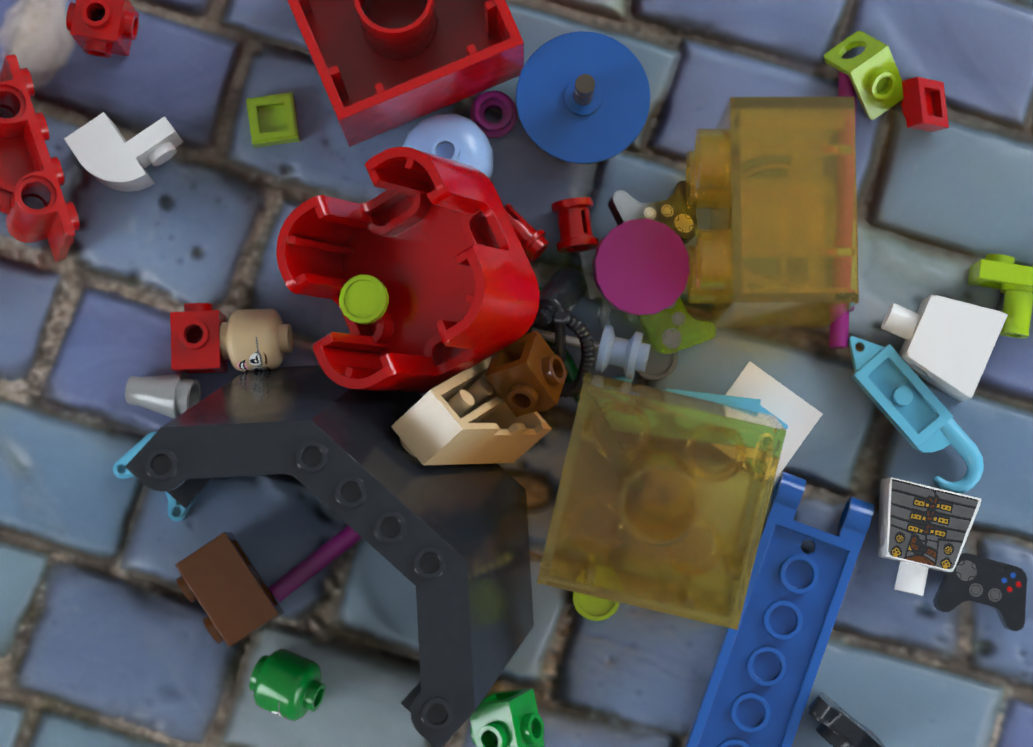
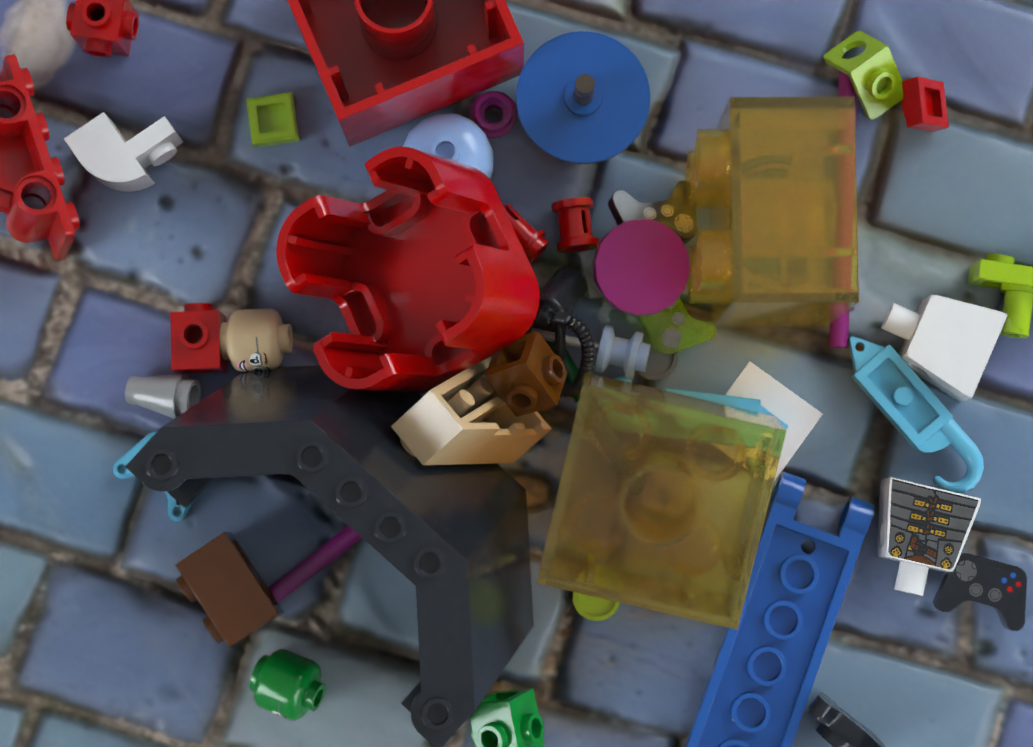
(364, 299): lime piece -> none

